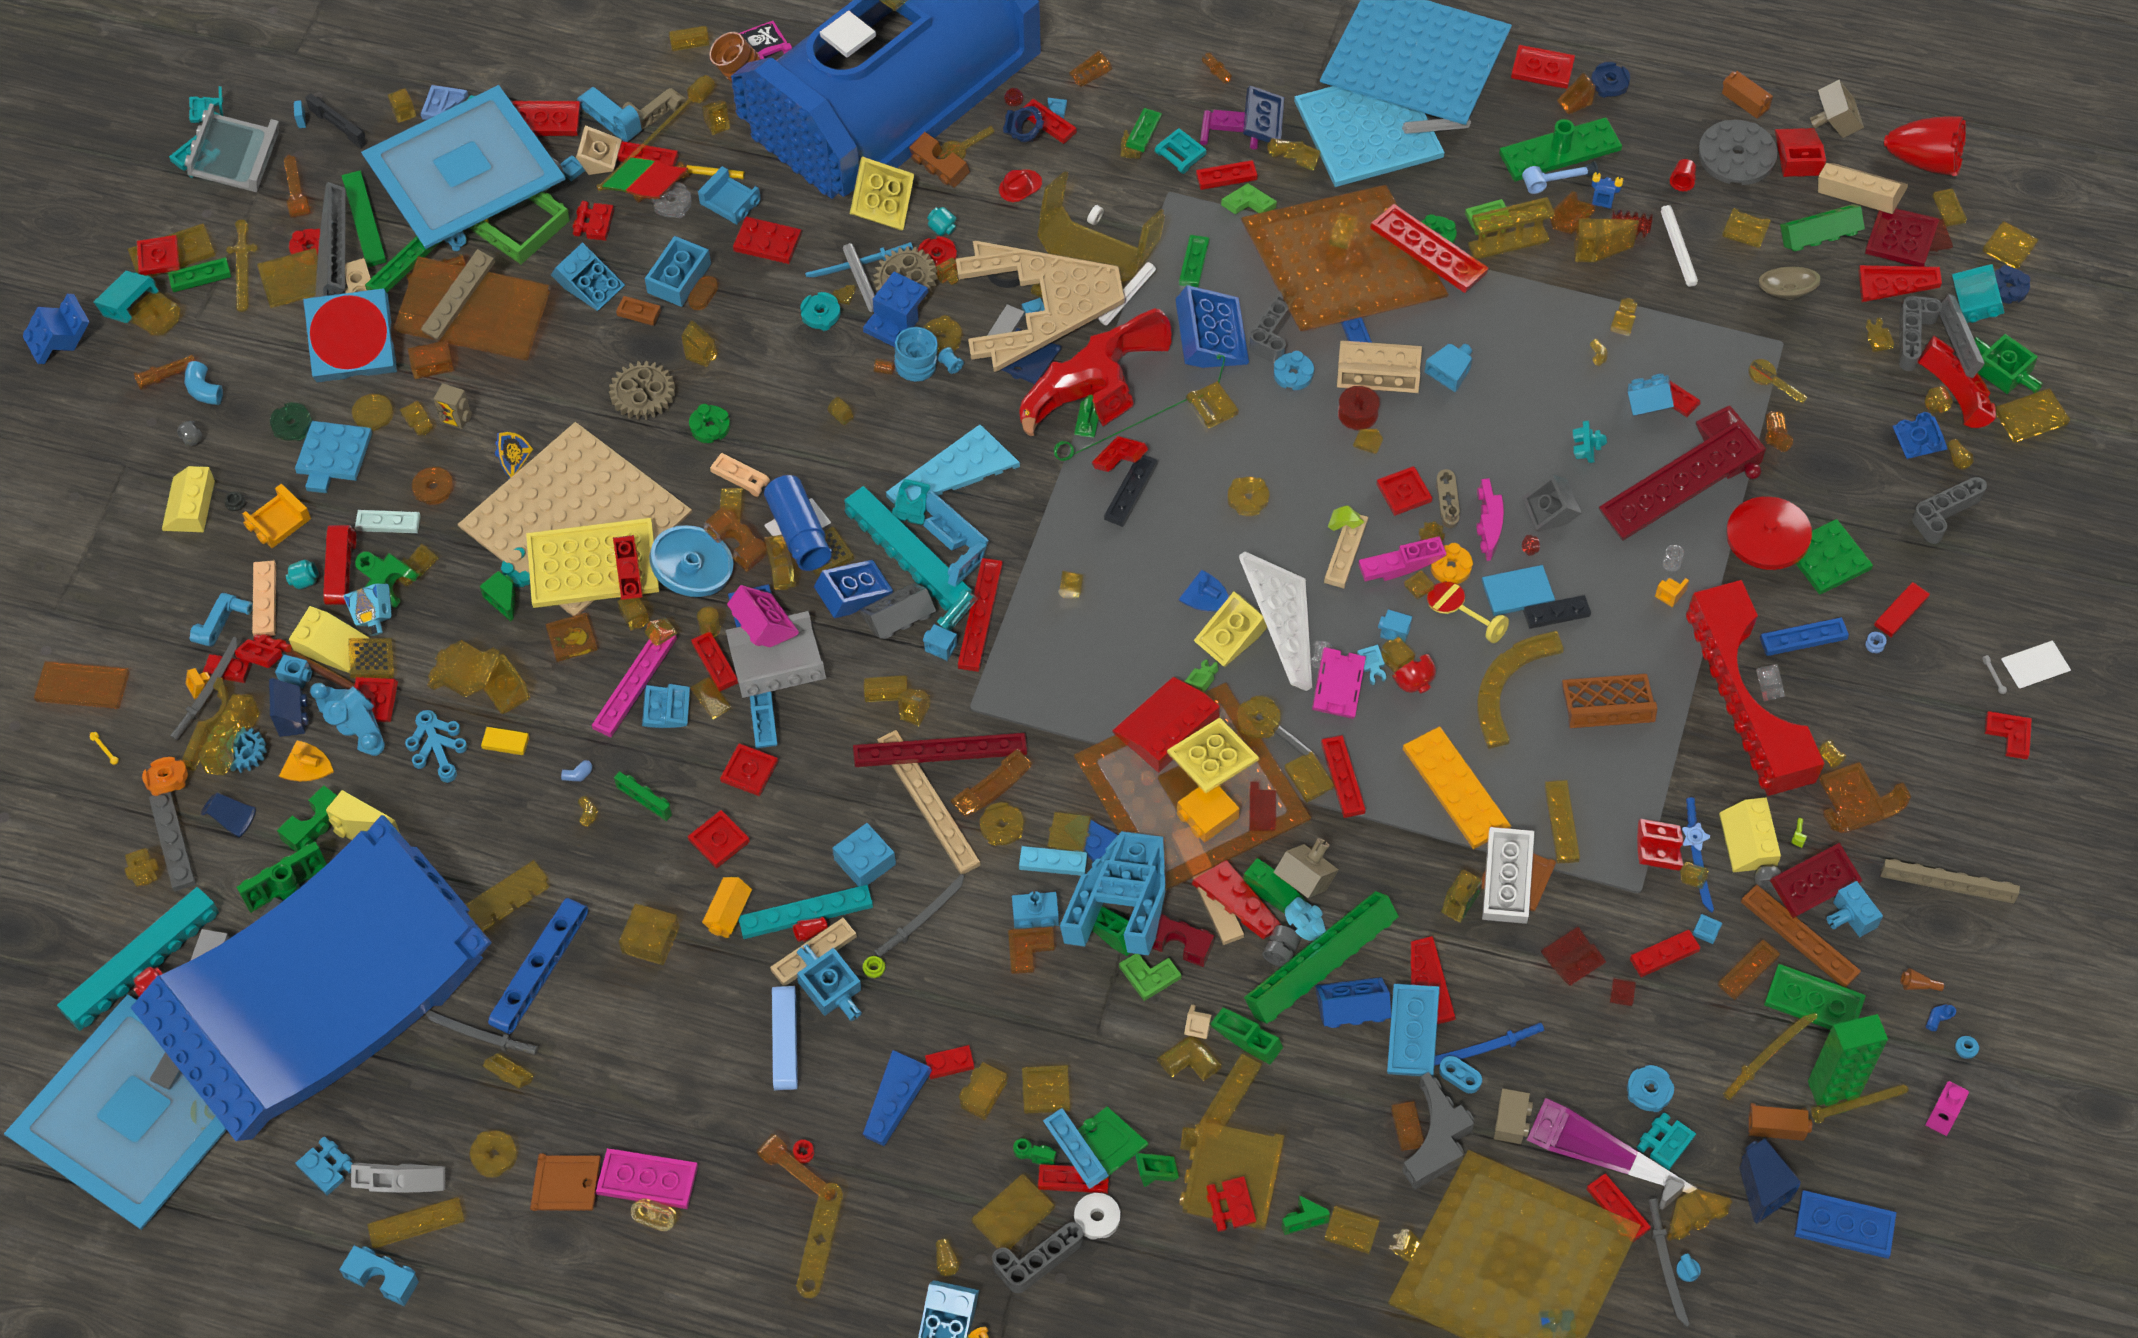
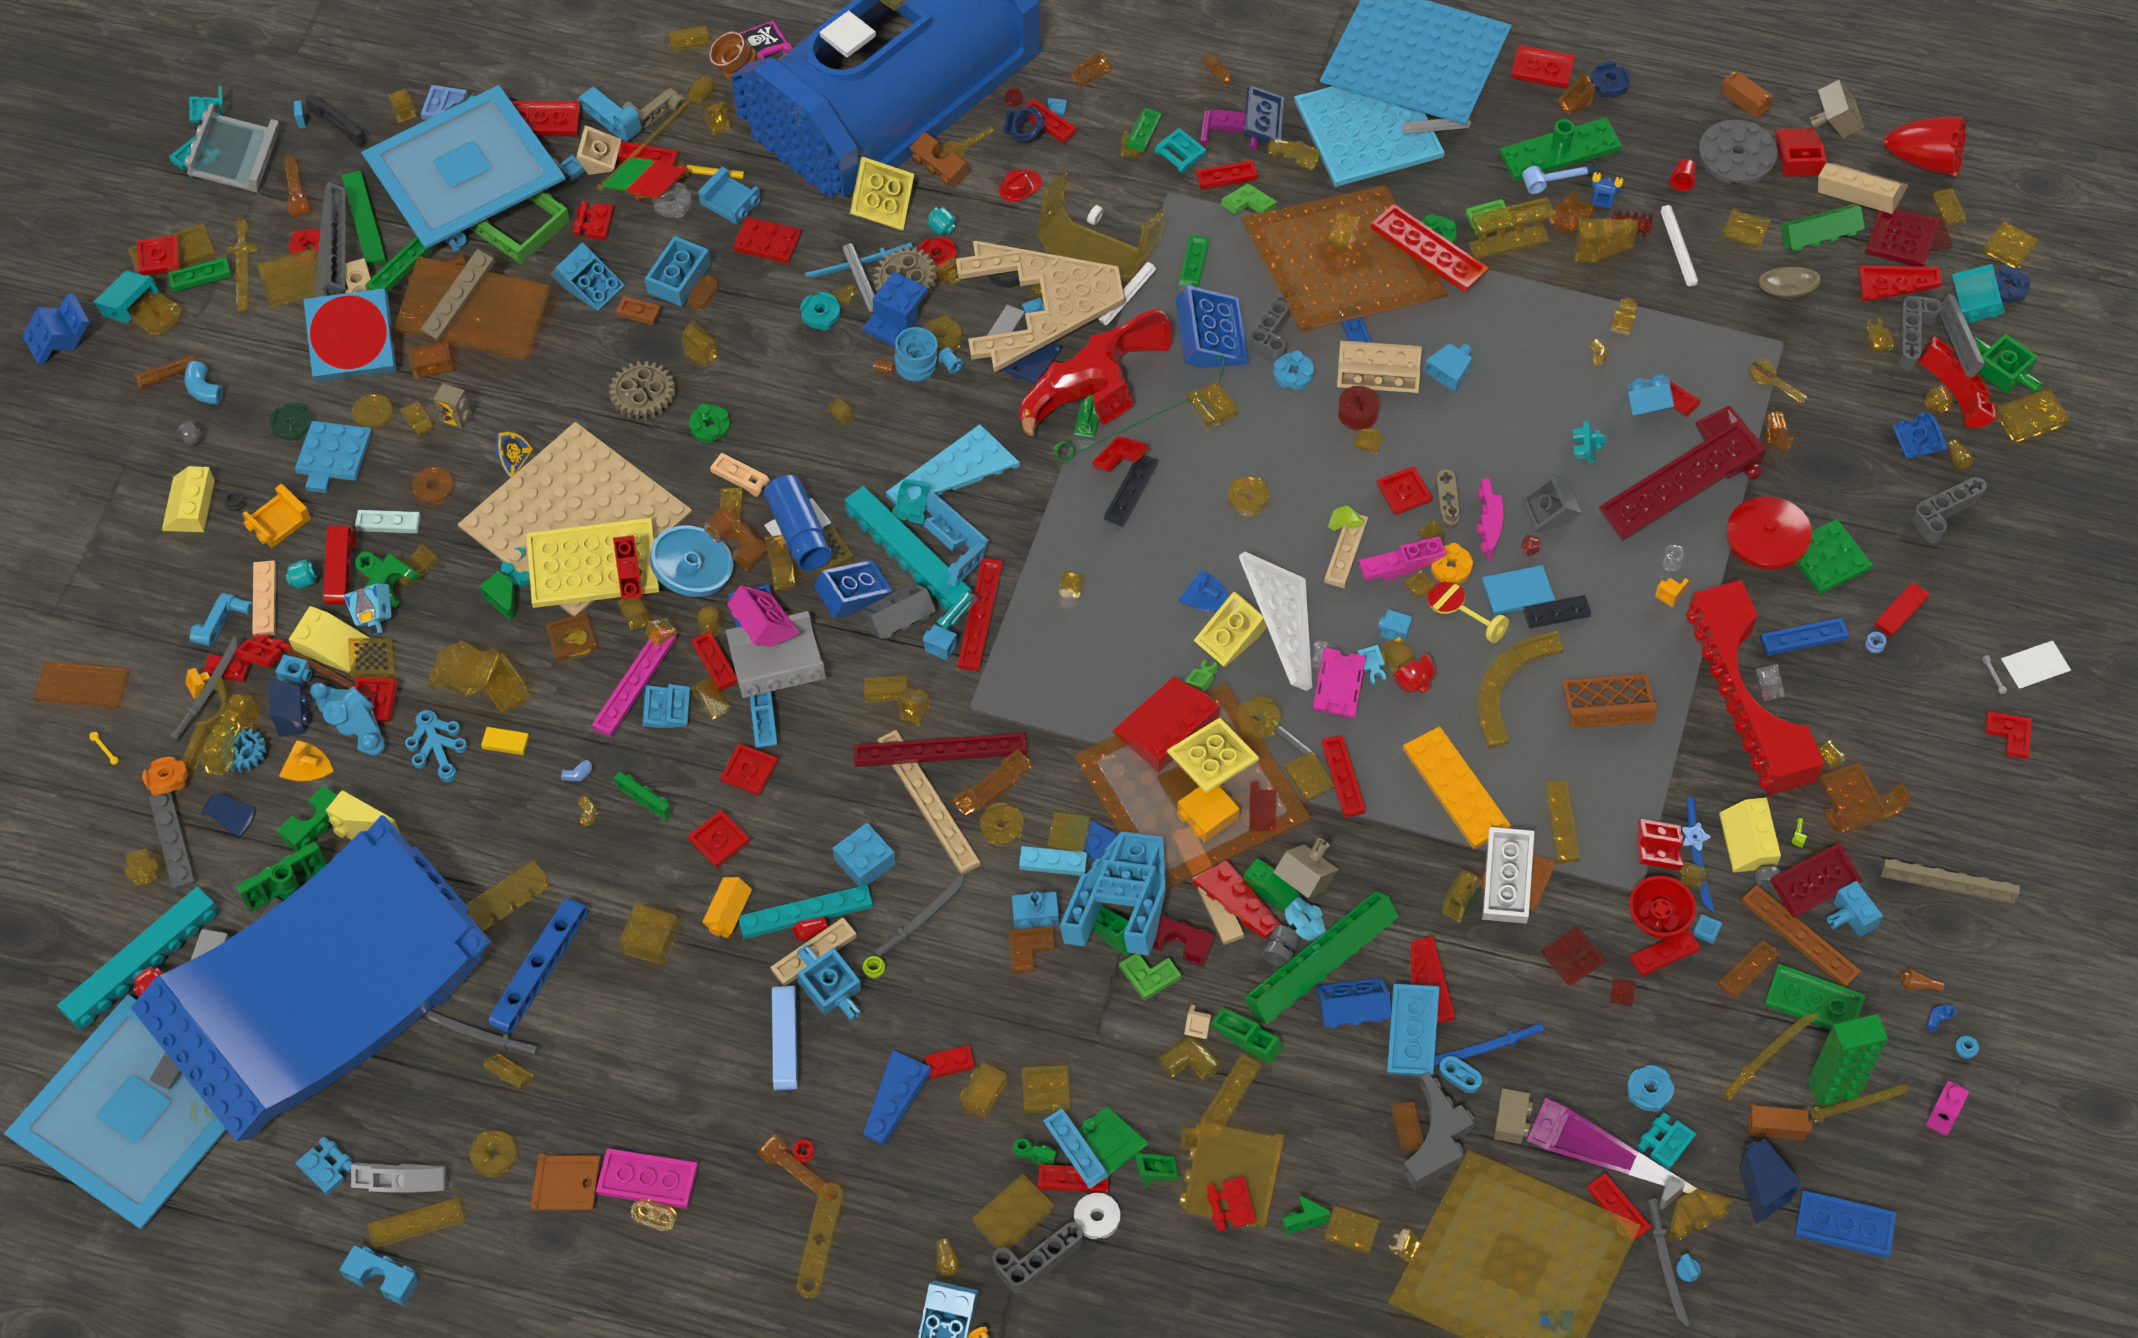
(1664, 898): none -> red piece

